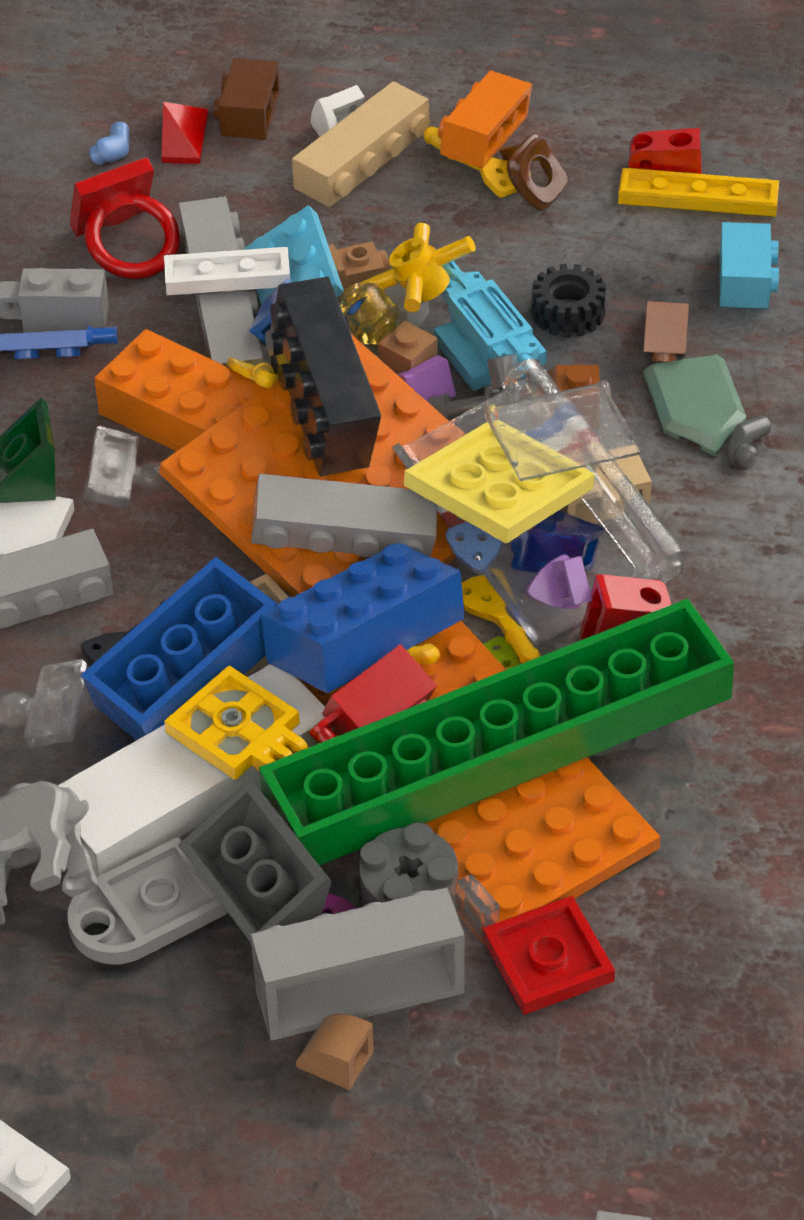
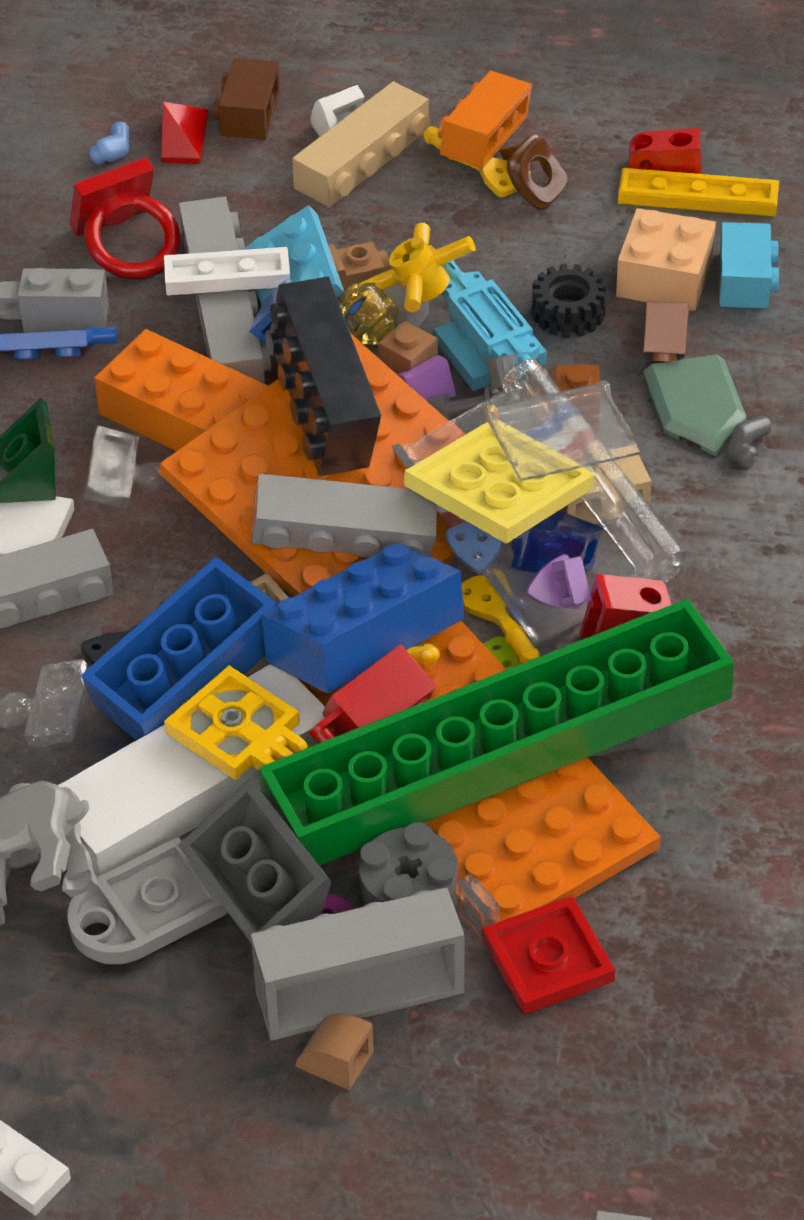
(261, 373): yellow piece -> none
(665, 258): none -> light nougat brick

